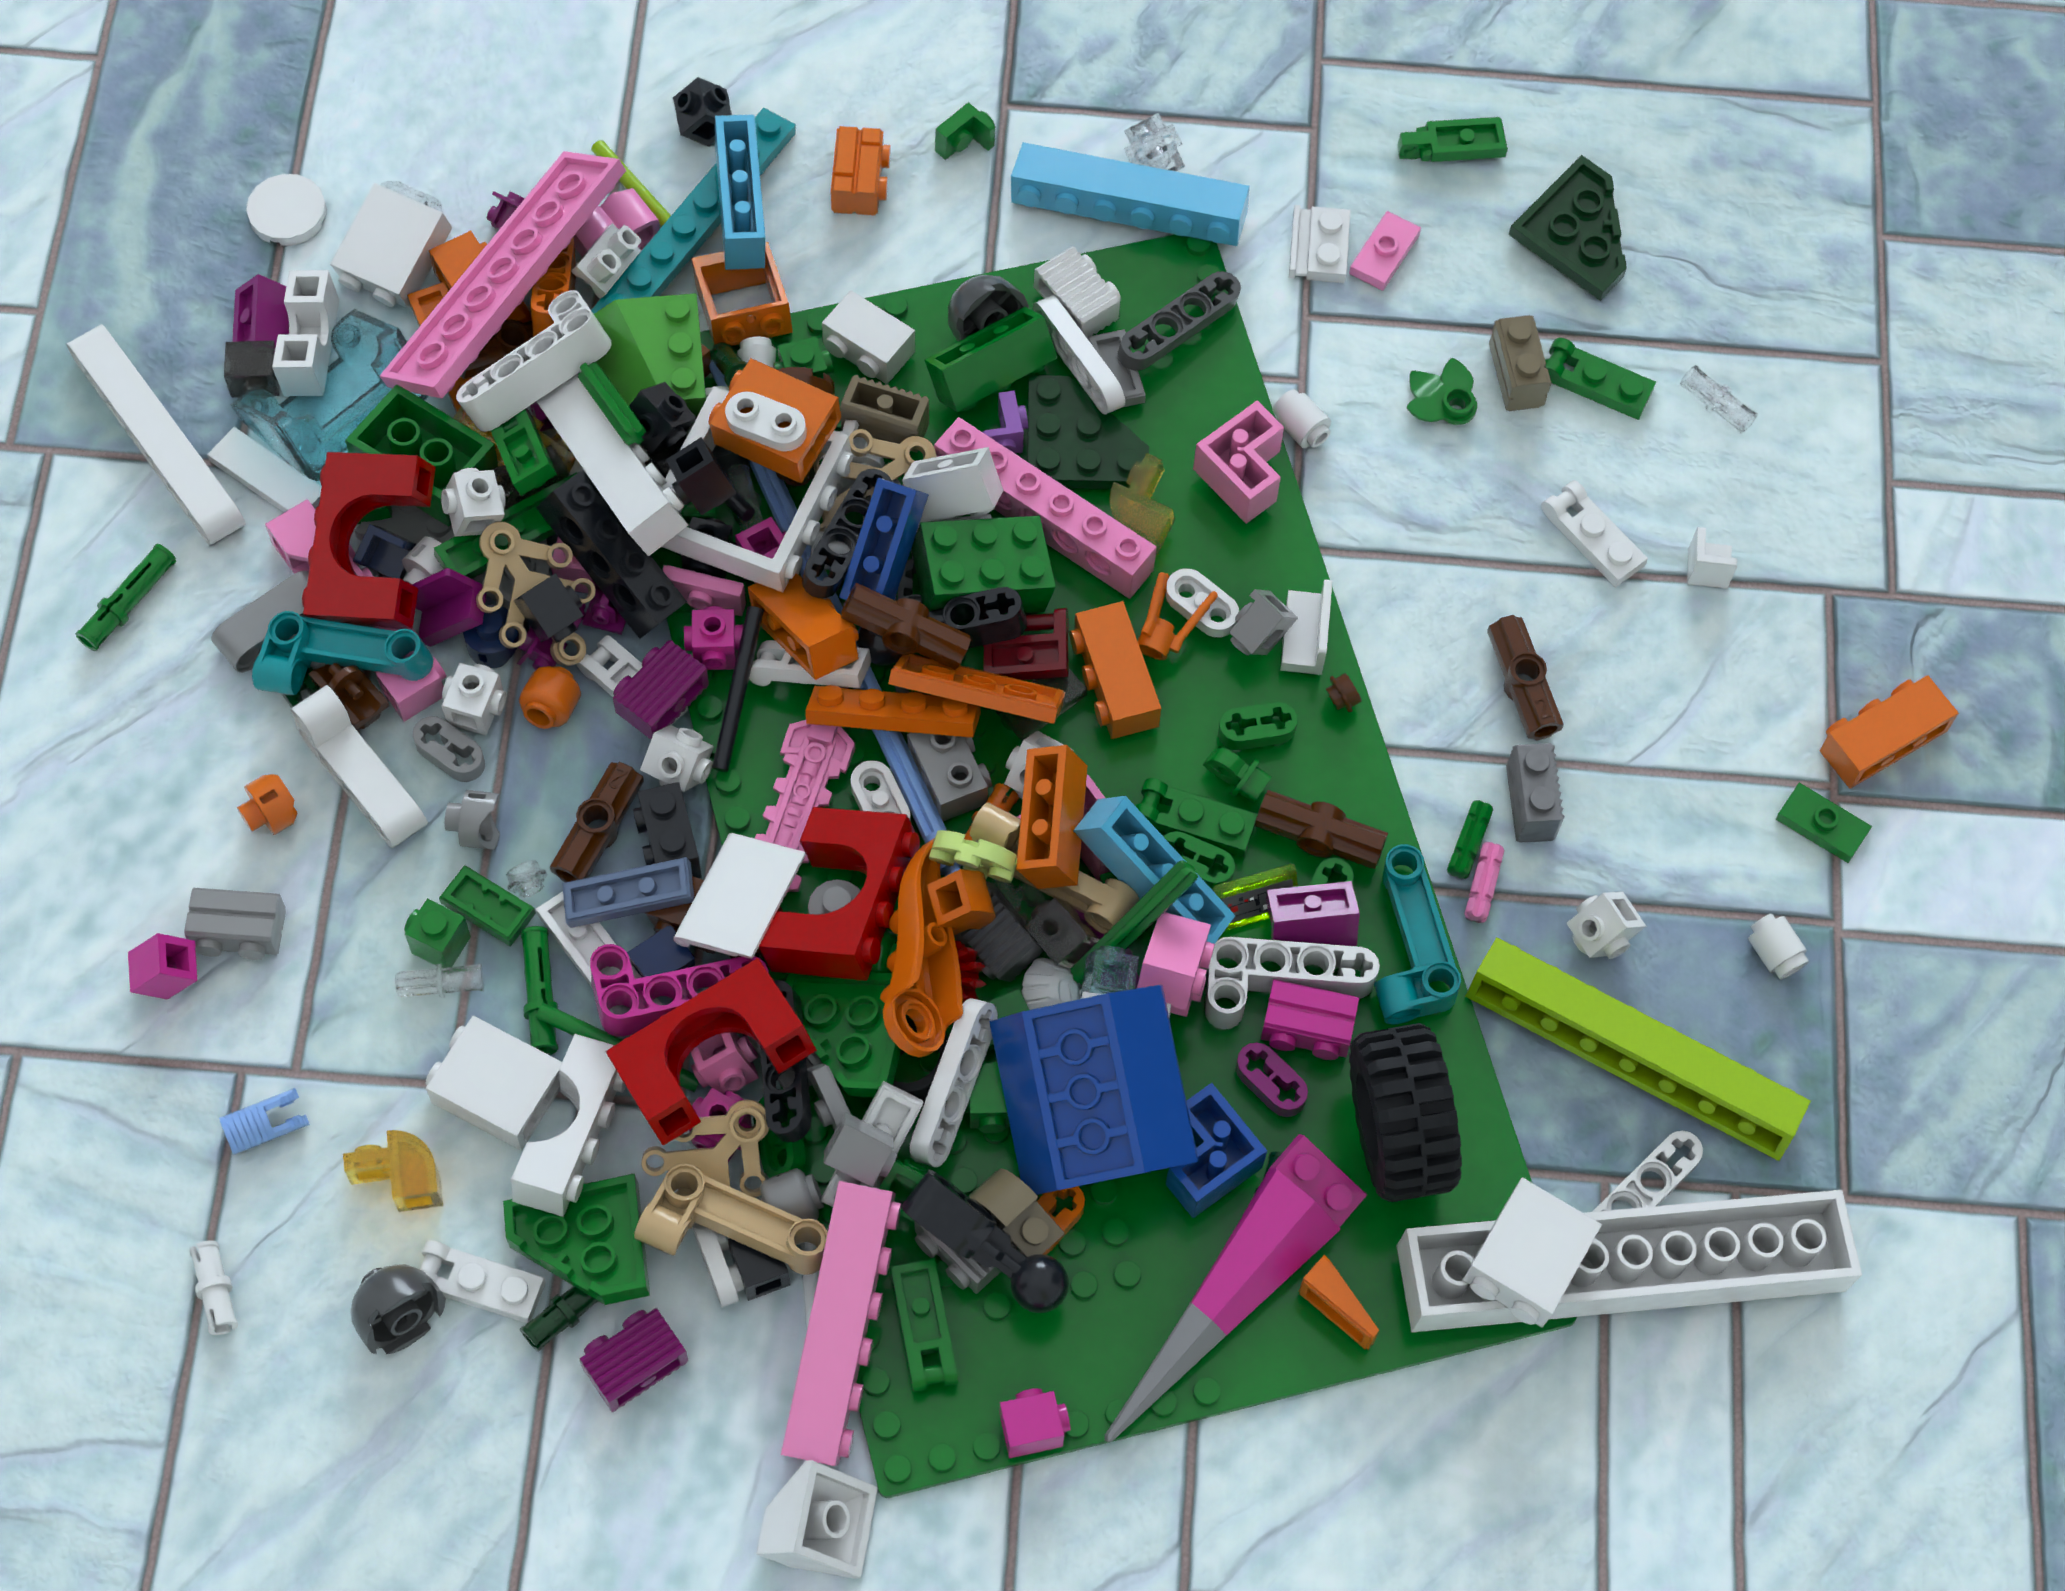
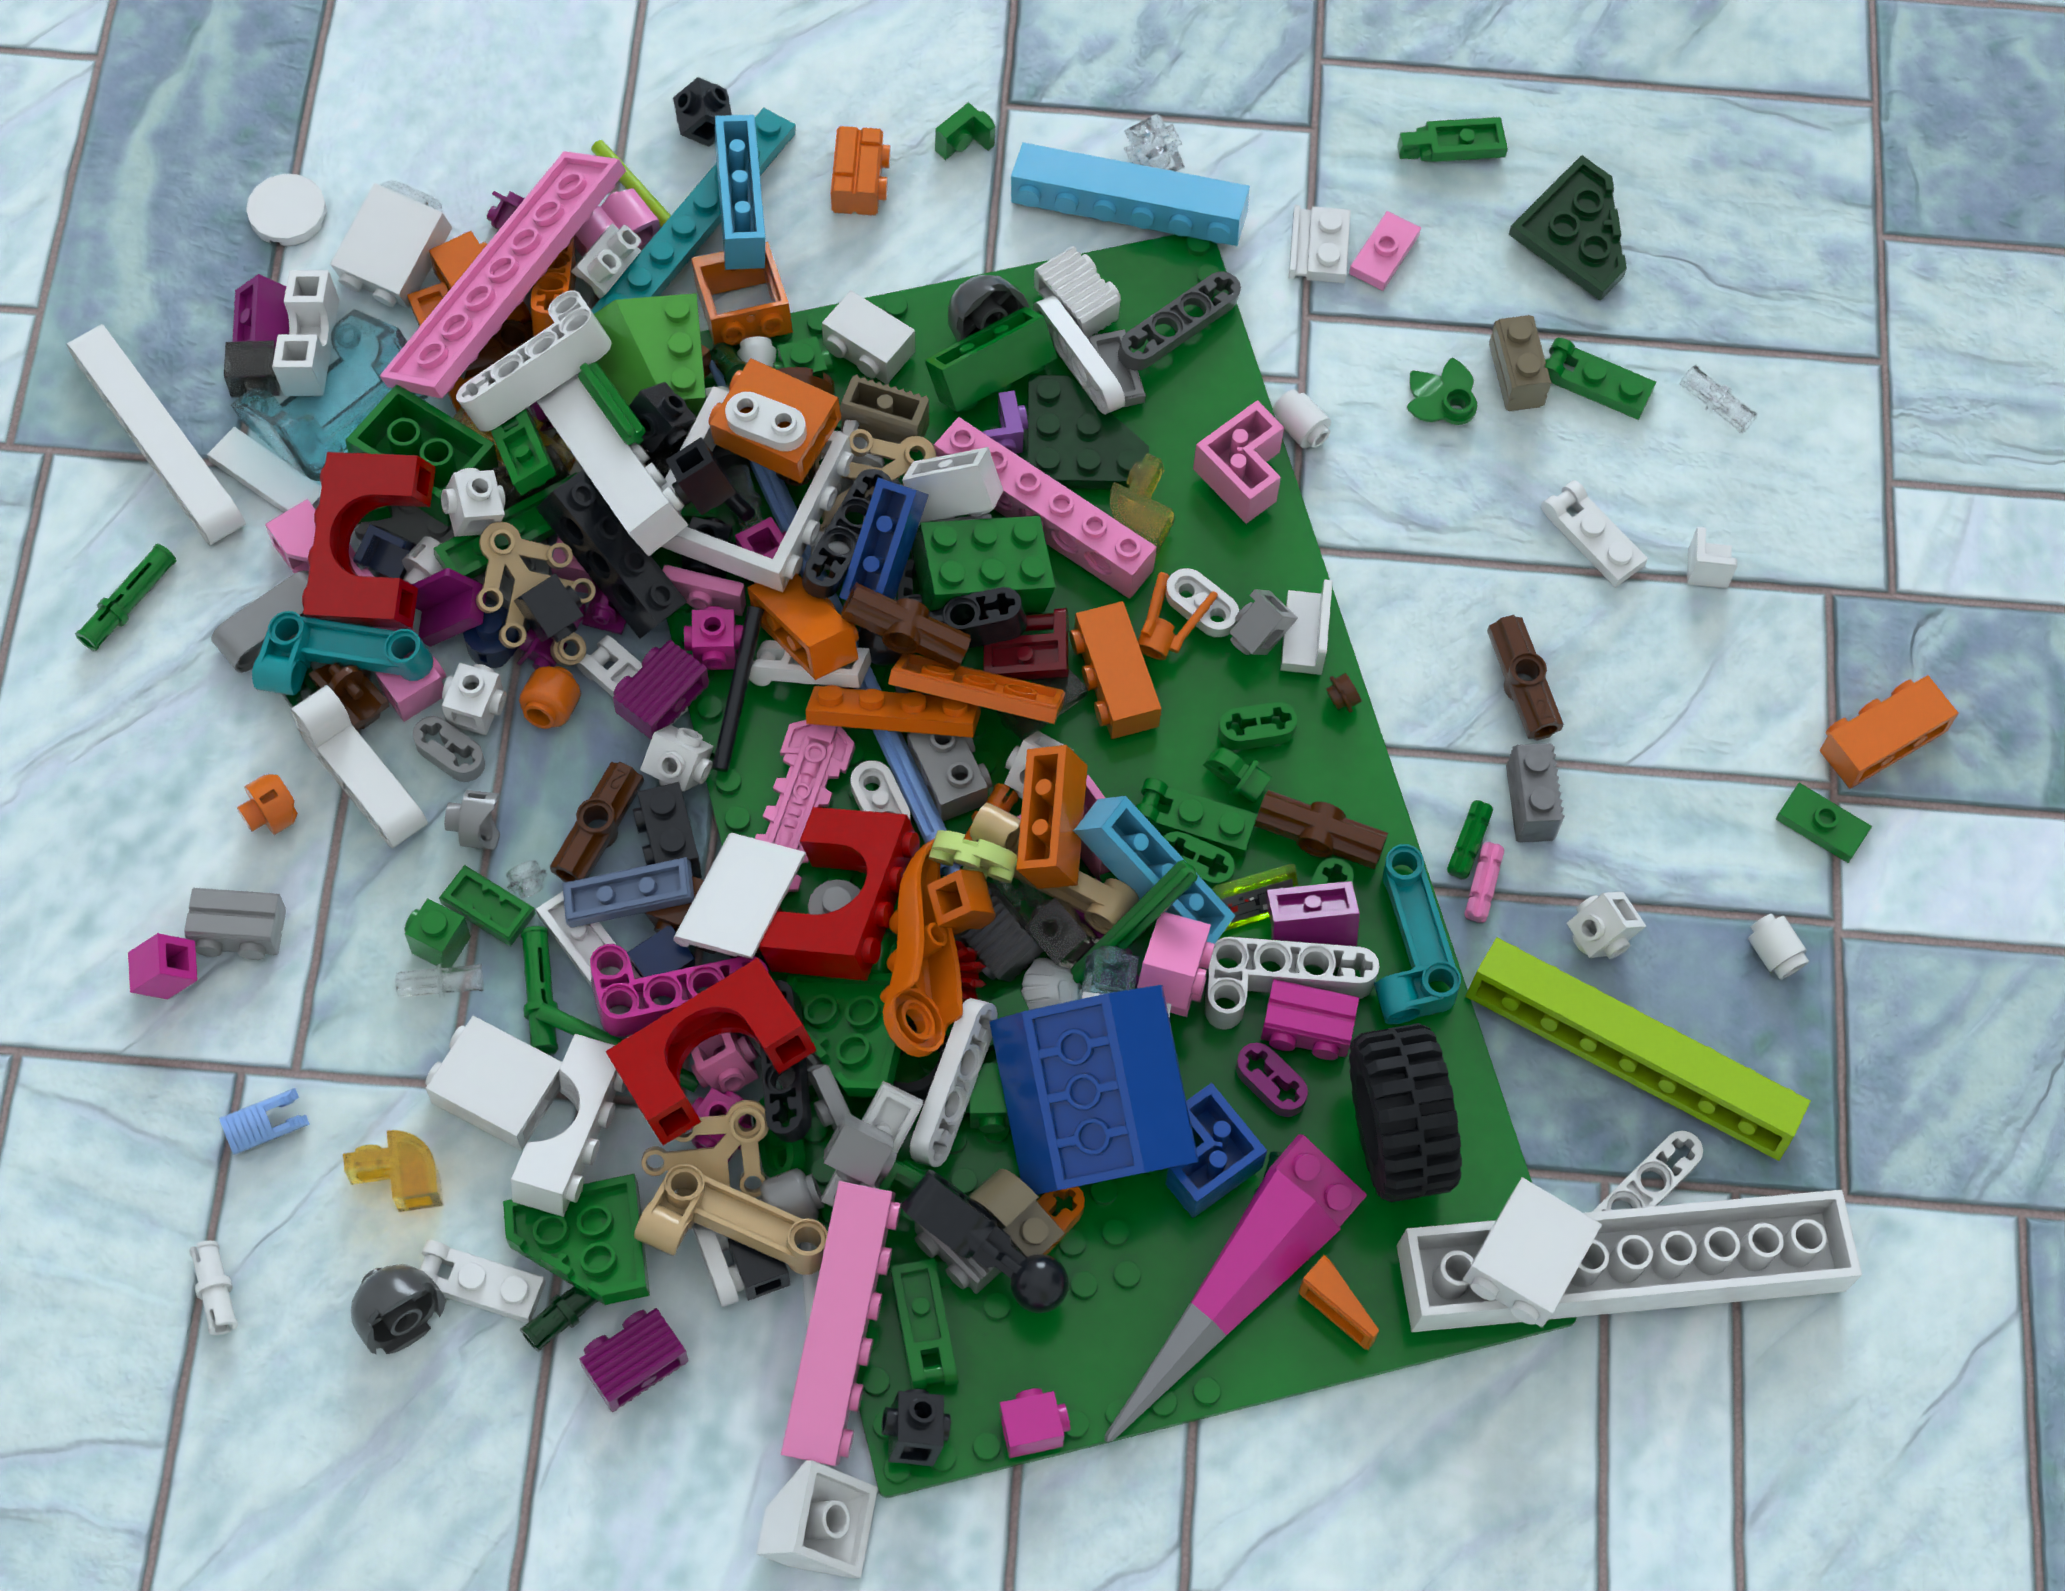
(916, 1427): none -> black brick

